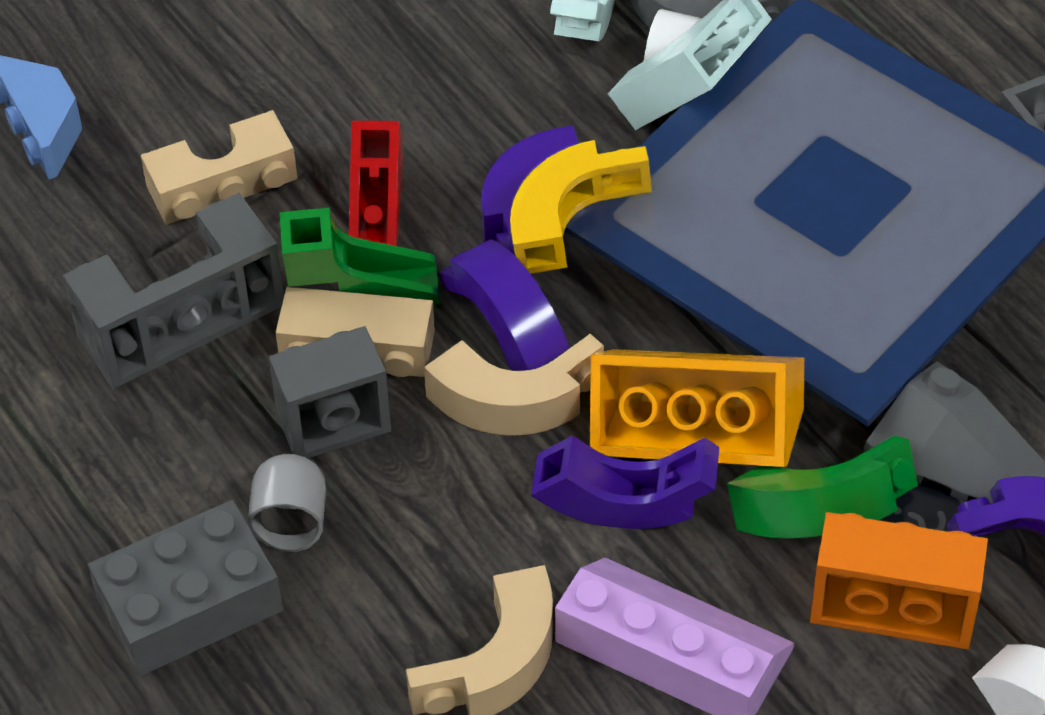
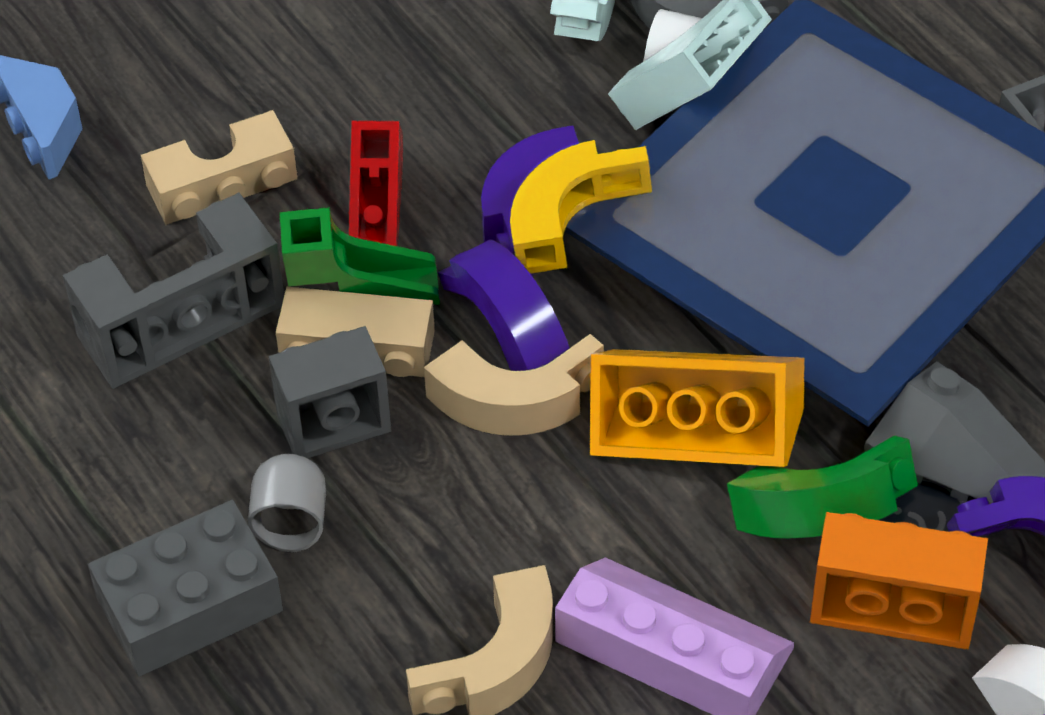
(620, 492): dark purple arch -> none

